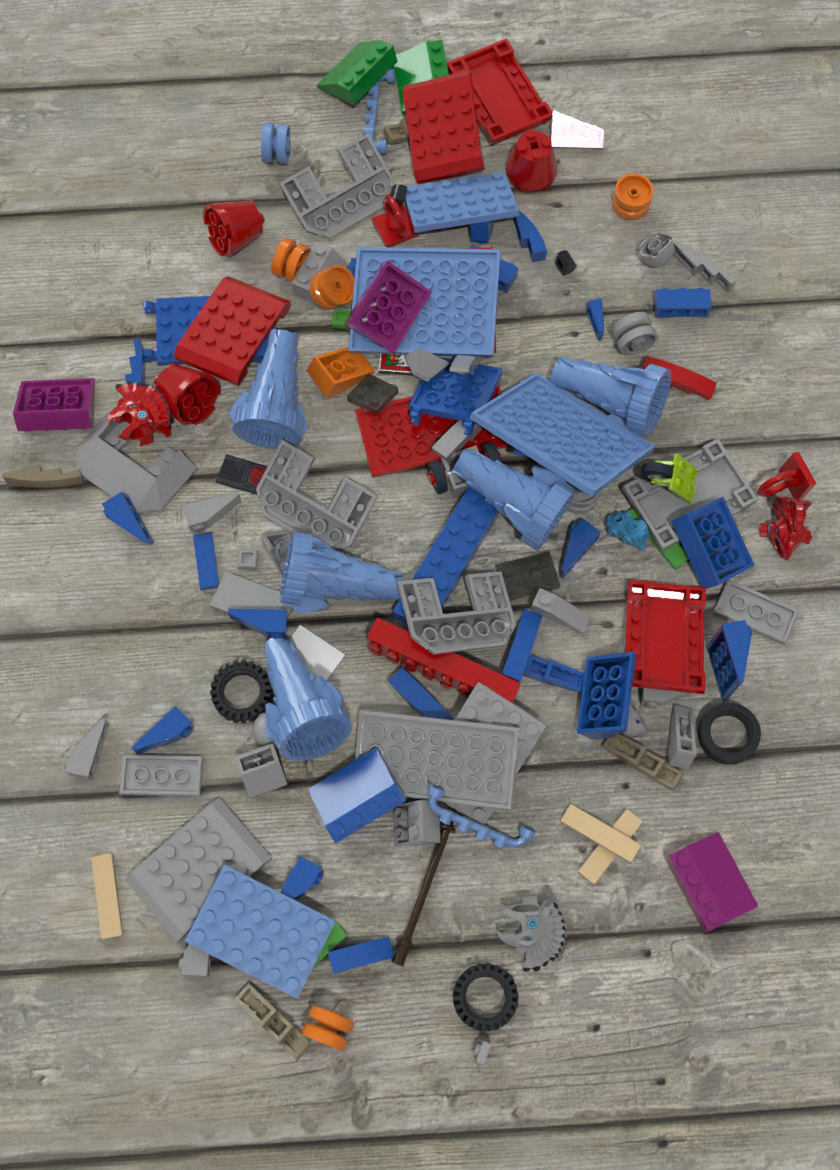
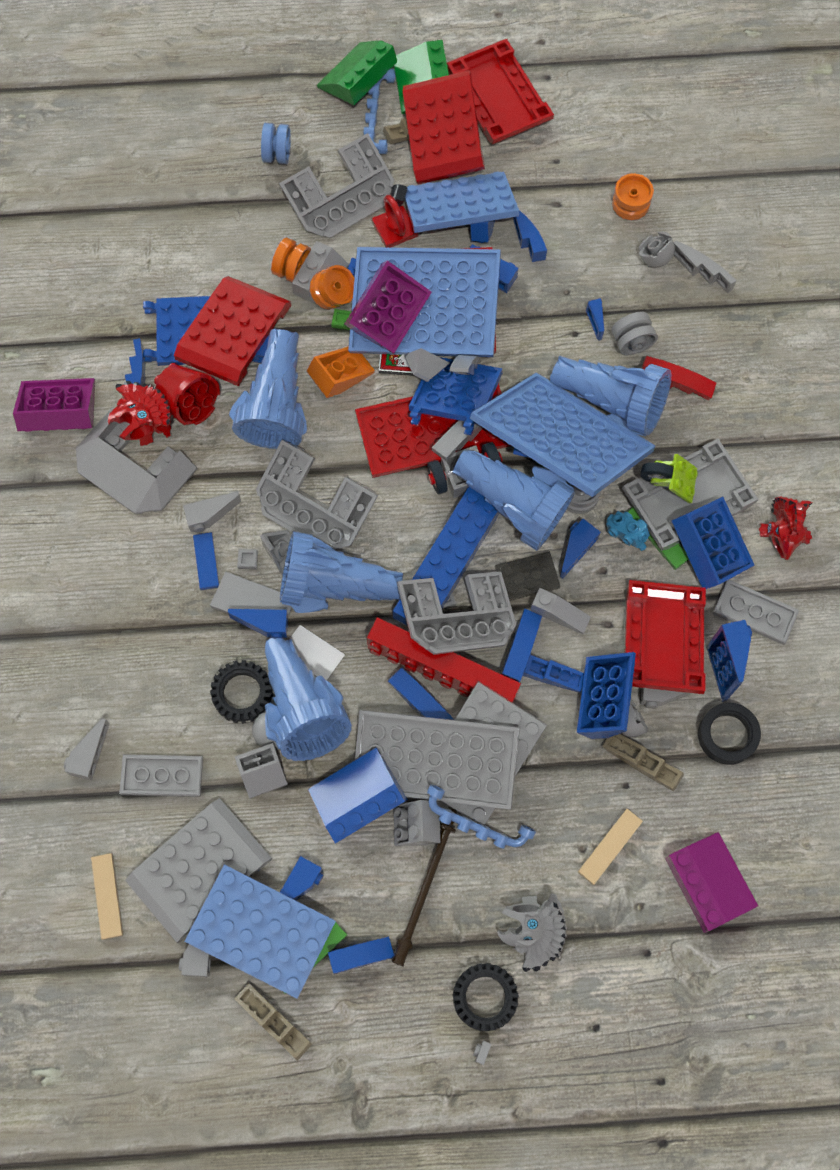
(37, 478): dark tan slope -> none
(123, 513): blue slope -> none
(168, 730): blue slope -> none
(232, 225): red cone -> none
(240, 474): black sticker -> none
(328, 1027): orange wheel -> none
(372, 394): clear smoke plate -> none
(532, 162): red cone -> none
(565, 262): black brick -> none
(574, 133): wing -> none
(601, 833): tan tile -> none
(682, 302): blue brick -> none
(682, 738): light grey slope -> none
(795, 476): red tile -> none

